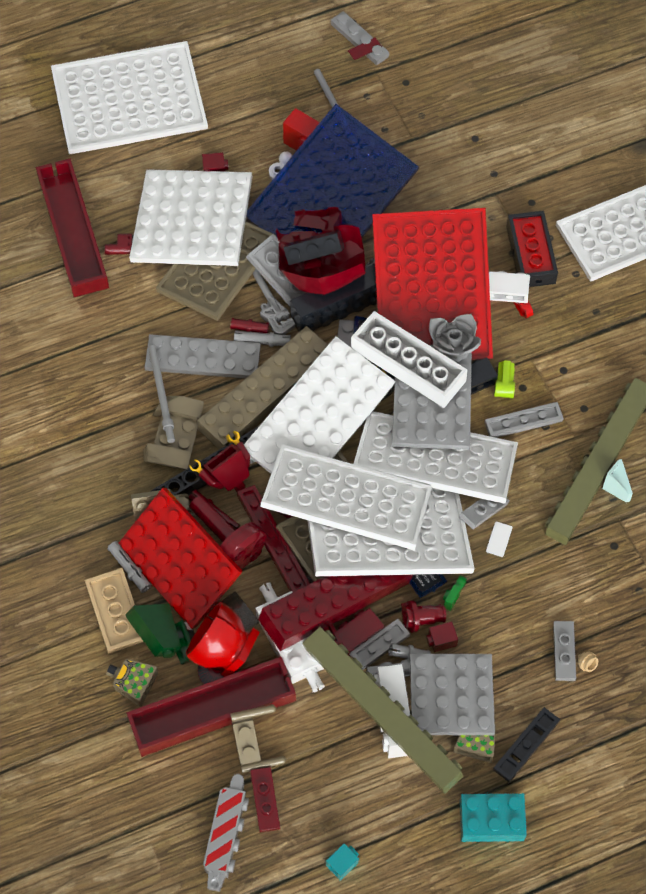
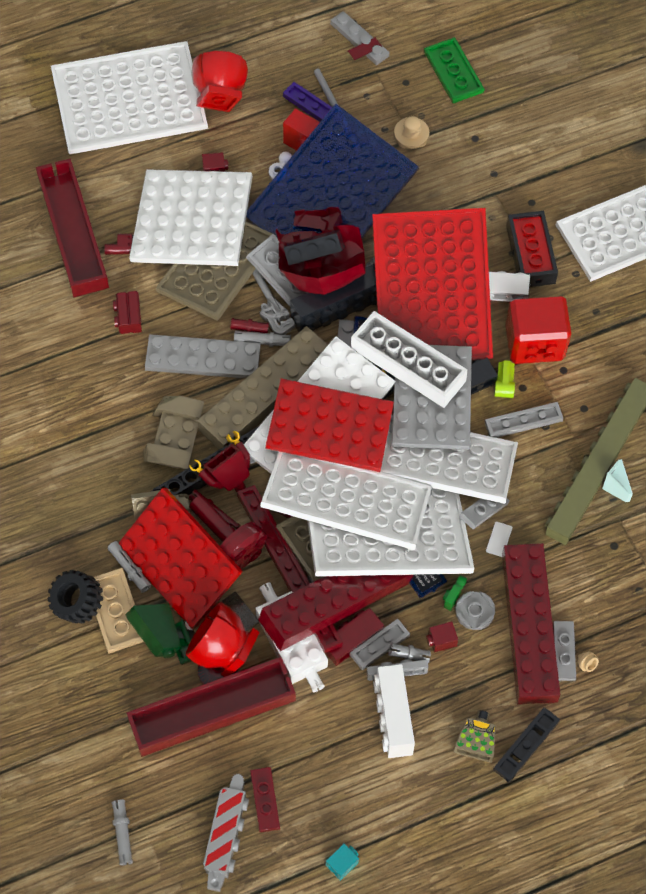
(62, 593): none -> black tyre
(121, 825): none -> light grey pin
(128, 312): none -> dark red brick
(133, 679): dark tan torso -> none
(167, 422): light grey bar -> none
(219, 79): none -> red plate
(247, 741): dark tan plate -> none
(307, 101): none -> dark purple plate
(330, 425): none -> red plate
(383, 710): olive brick -> none
(411, 133): none -> tan plate
(416, 616): dark red piece -> none
(452, 693): light grey plate -> none
(453, 70): none -> green tile
(454, 338): light grey brick -> none
(475, 610): none -> light grey tile
(492, 817): teal brick -> none
(530, 624): none -> dark red brick
(538, 330): none -> red plate

